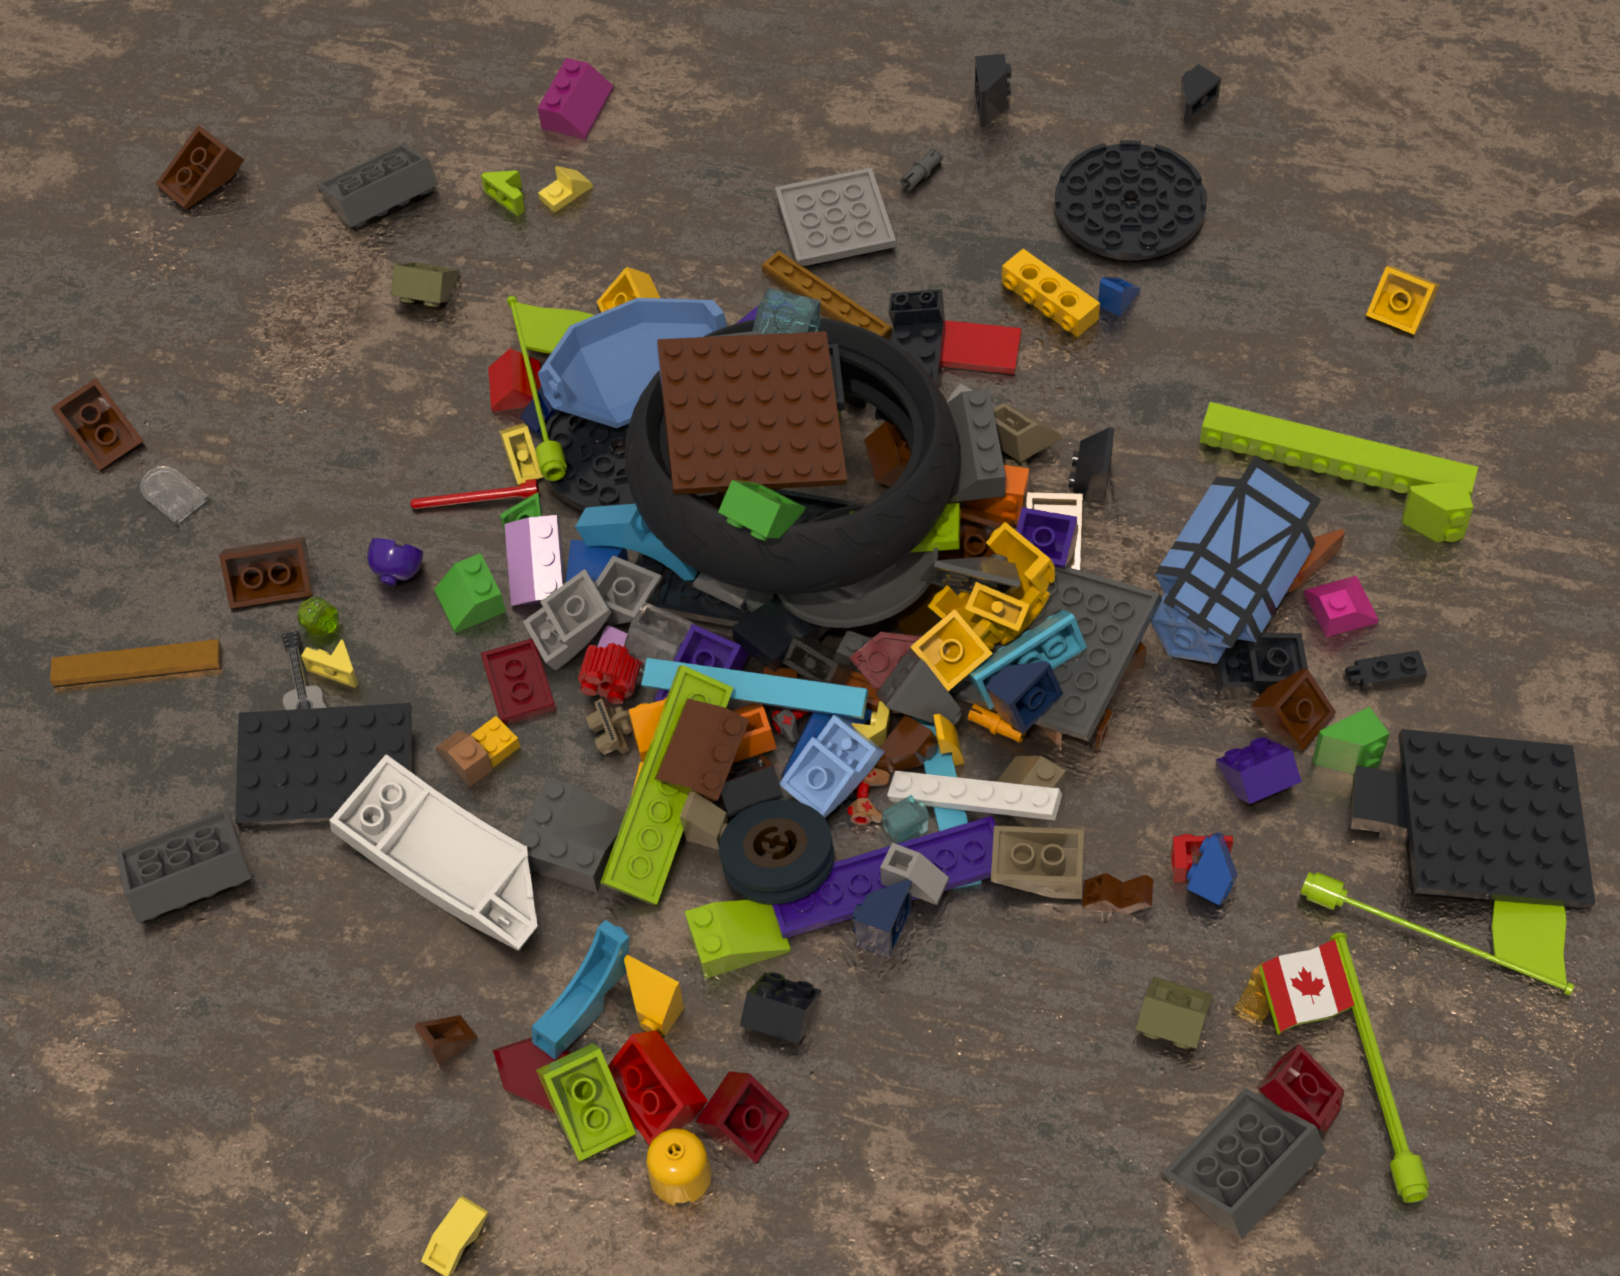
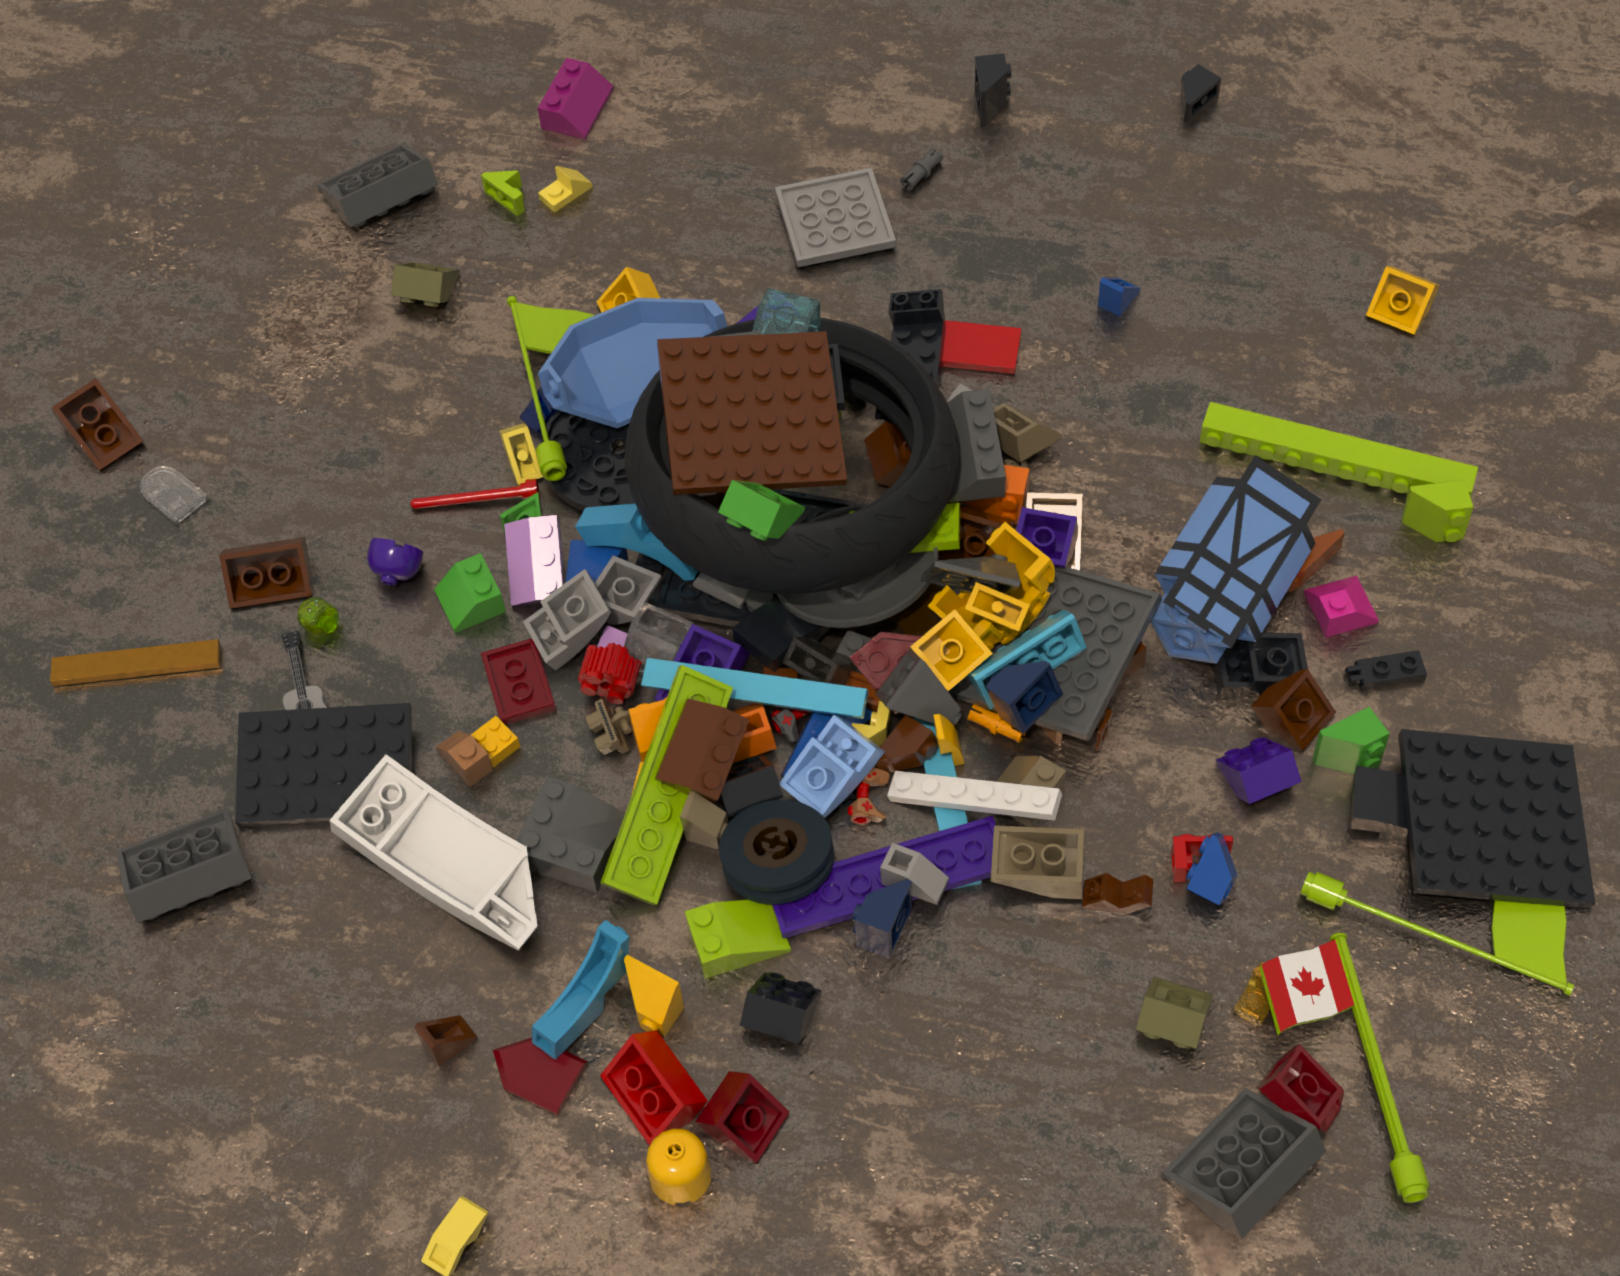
(199, 168): reddish brown slope -> none
(334, 666): light yellow slope -> none
(510, 381): red slope -> none
(586, 1101): lime slope -> none
(832, 301): pearl gold tile -> none
(905, 820): clear light blue brick -> none
(1050, 292): yellow brick -> none
(1092, 466): black slope -> none
(1094, 206): black plate -> none

